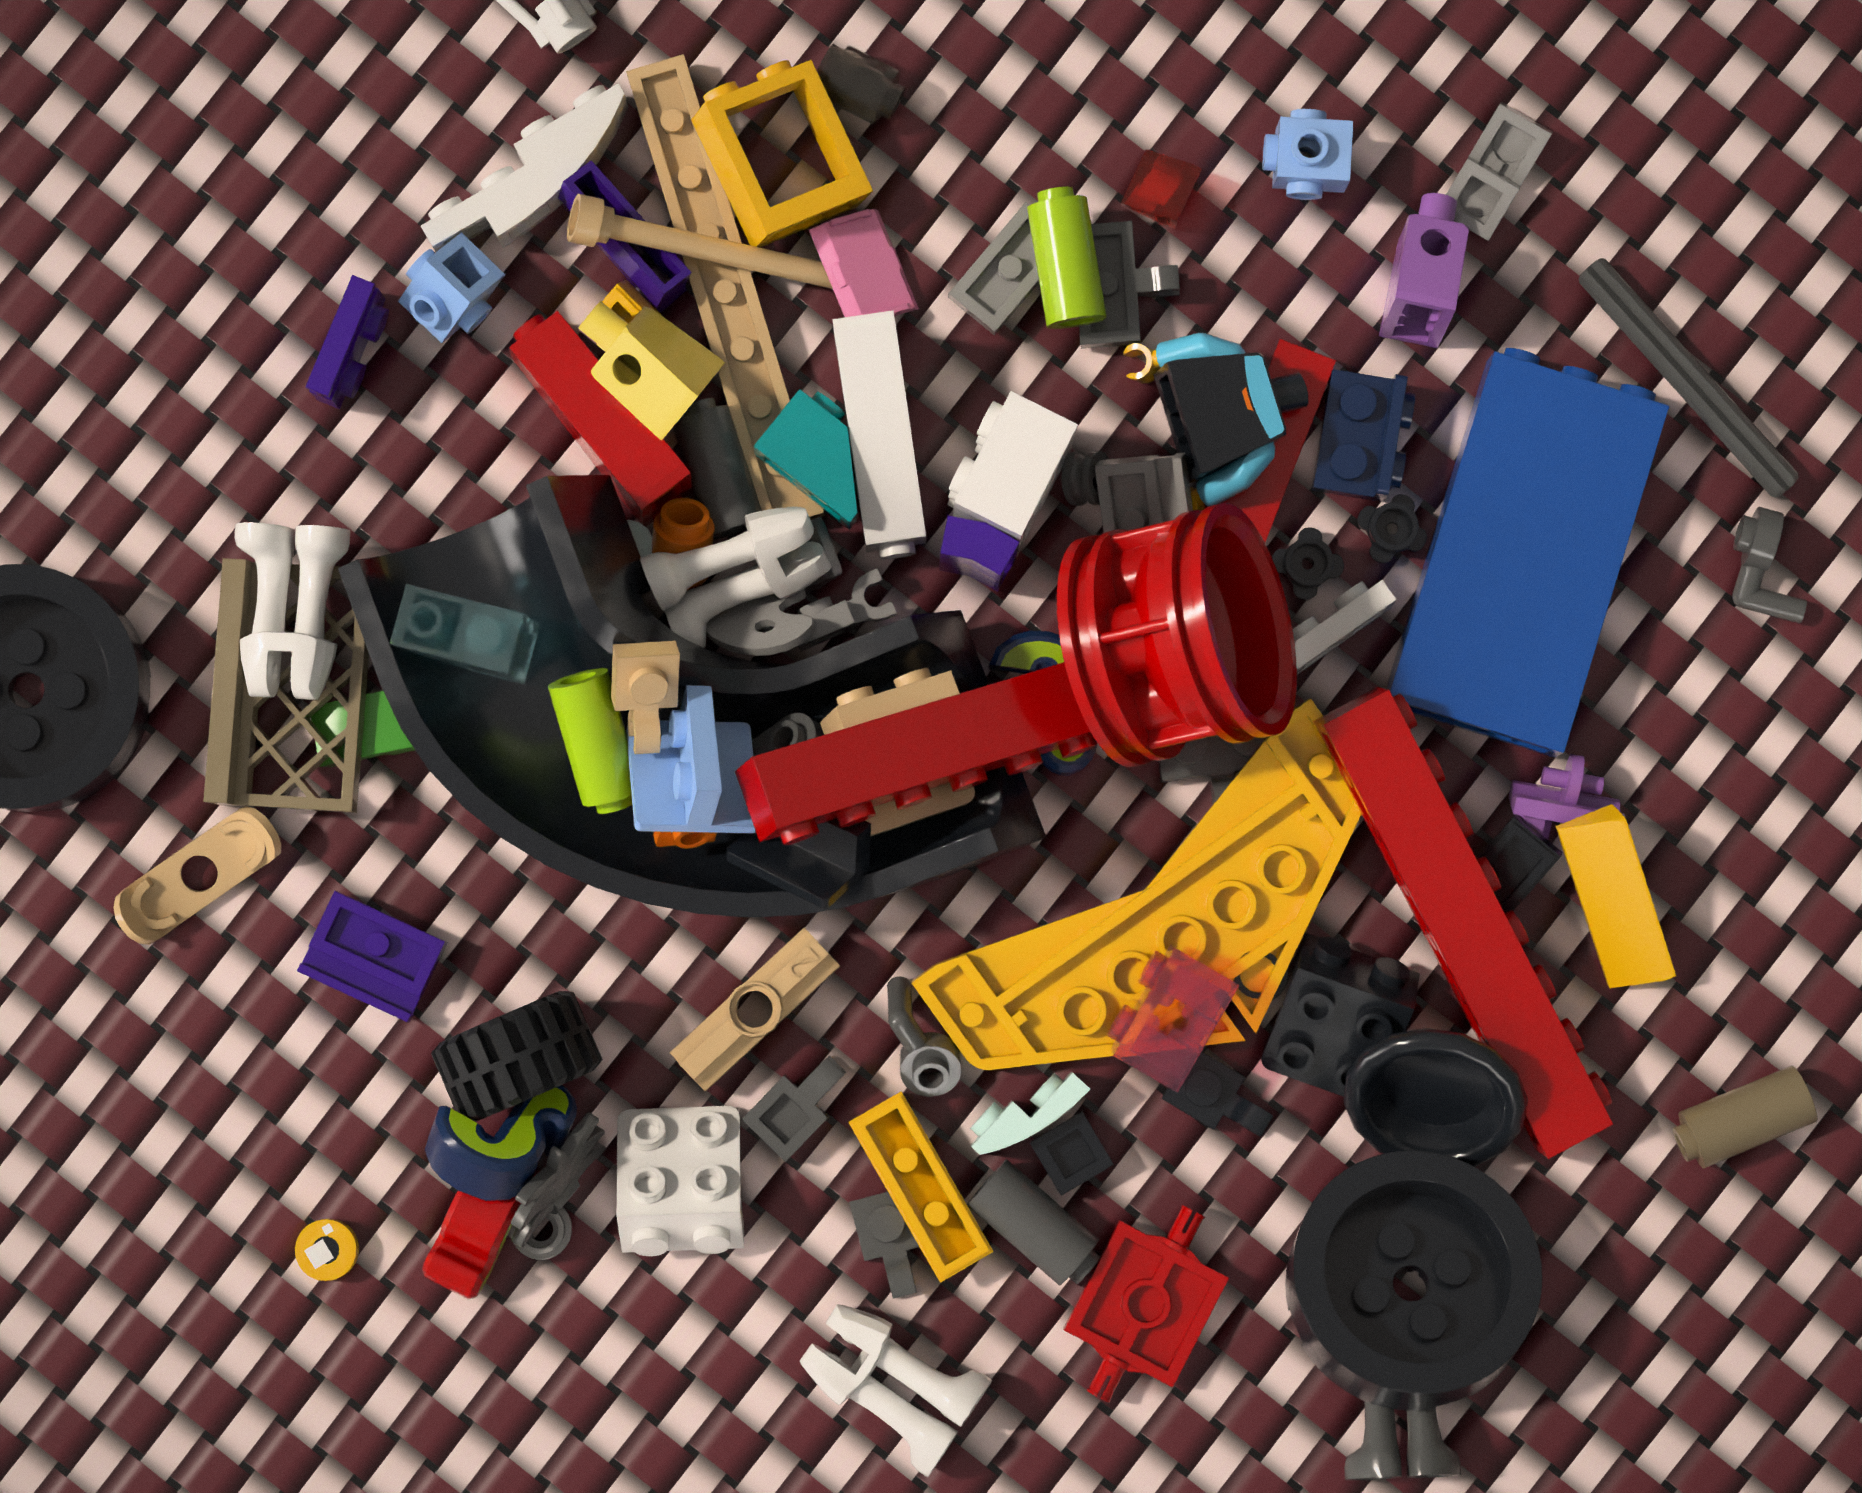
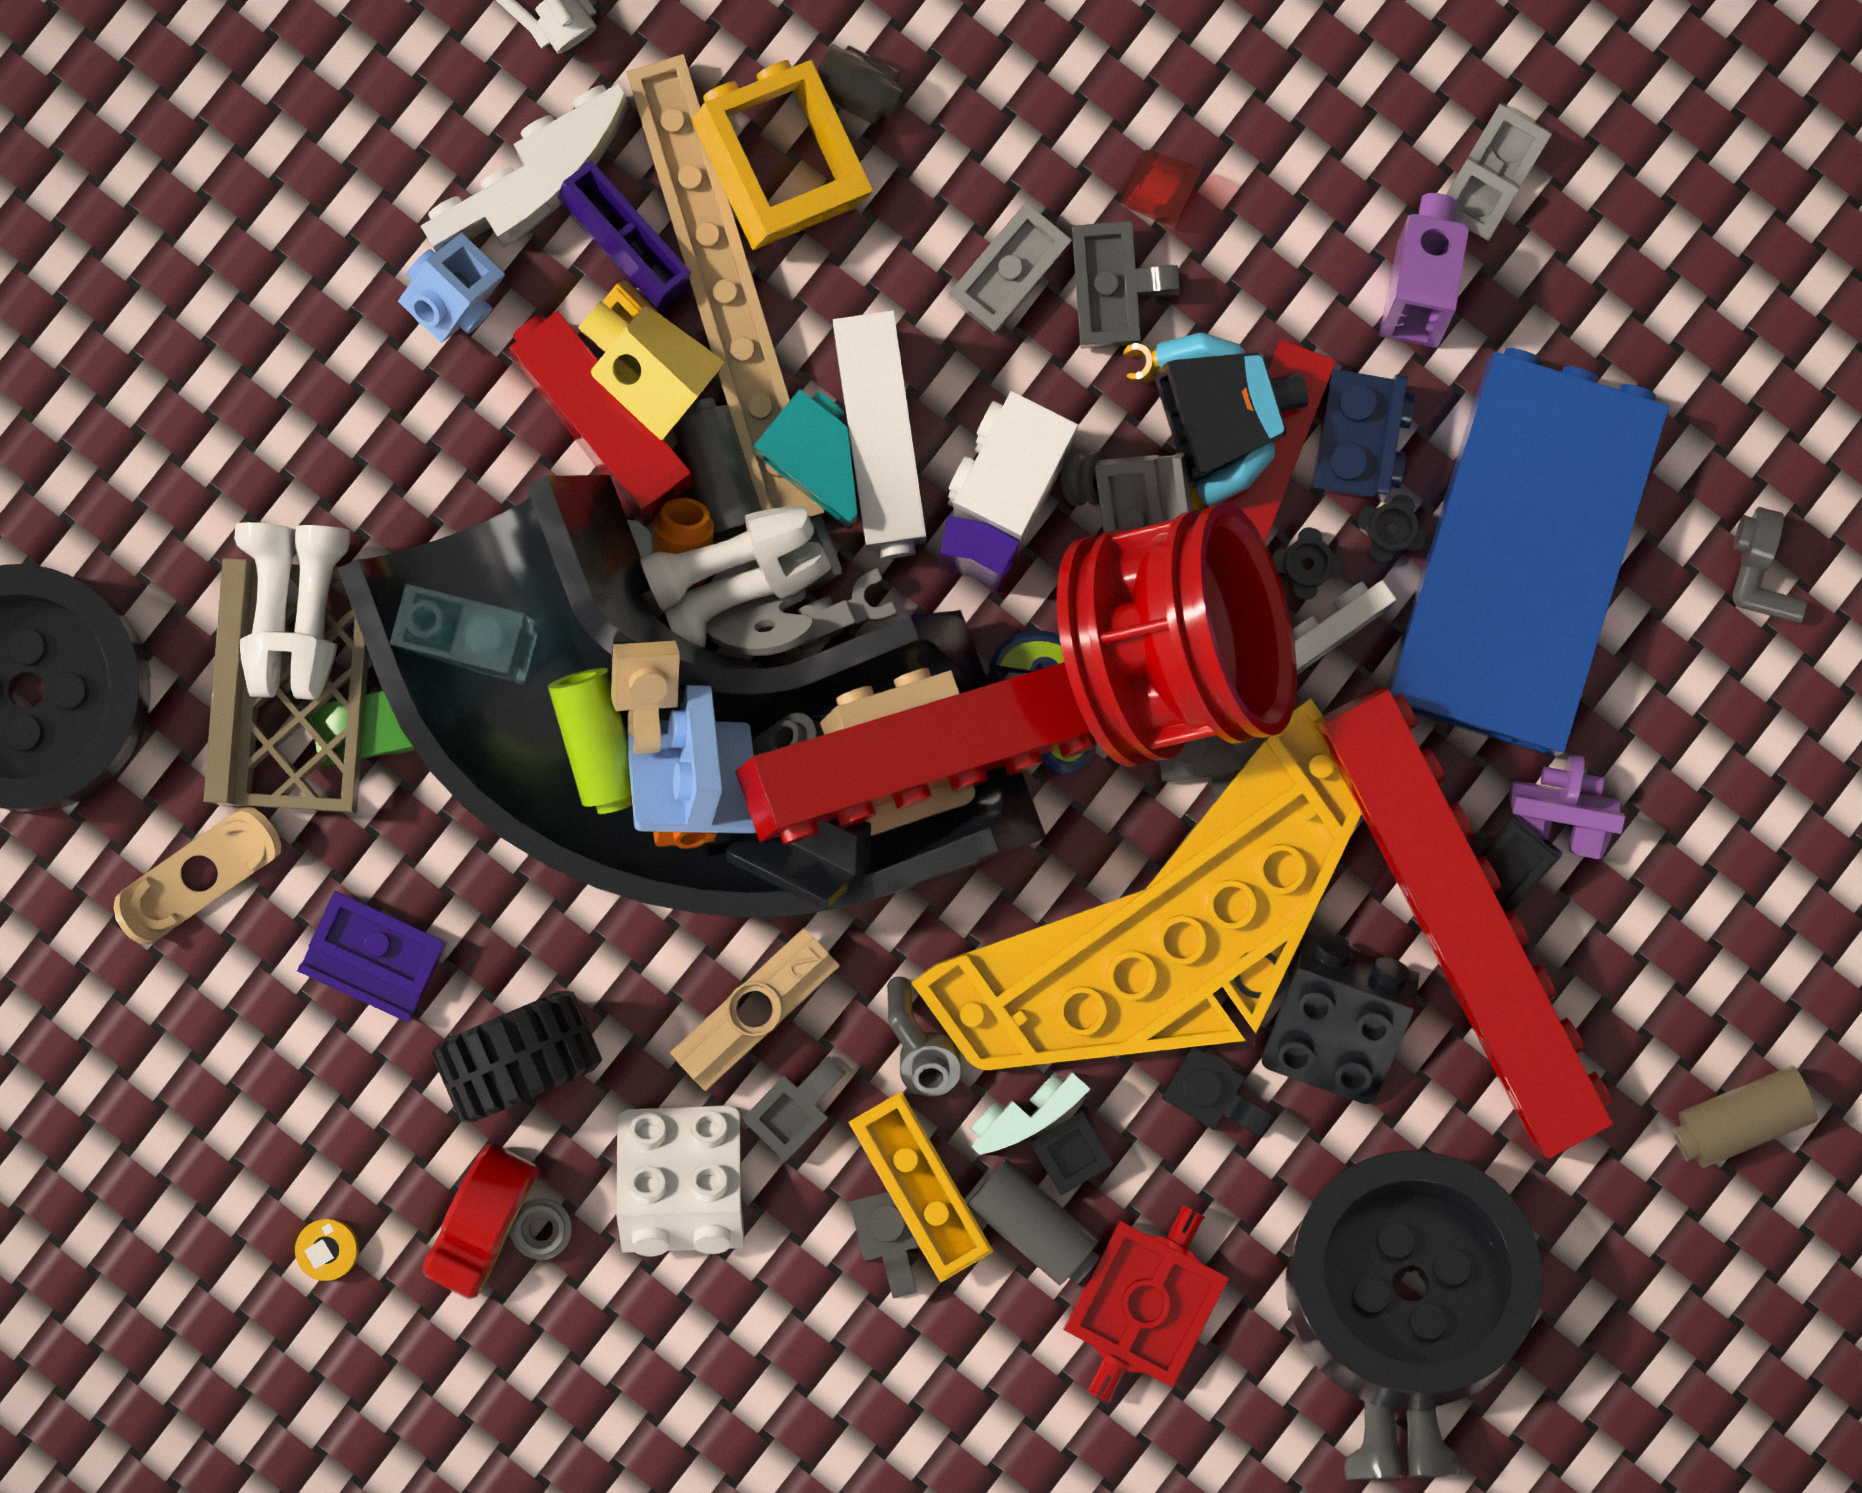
(338, 363): dark purple plate -> none
(503, 1163): dark blue animal -> none
(558, 1180): dark grey piece -> none
(594, 223): tan piece -> none
(863, 265): bright pink piece -> none
(950, 1395): white piece -> none
(1066, 259): lime brick -> none
(1171, 1052): clear pink brick -> none
(1324, 139): light blue brick -> none
(1435, 1096): black piece -> none
(1615, 898): yellow slope -> none
(1688, 377): dark grey axle -> none

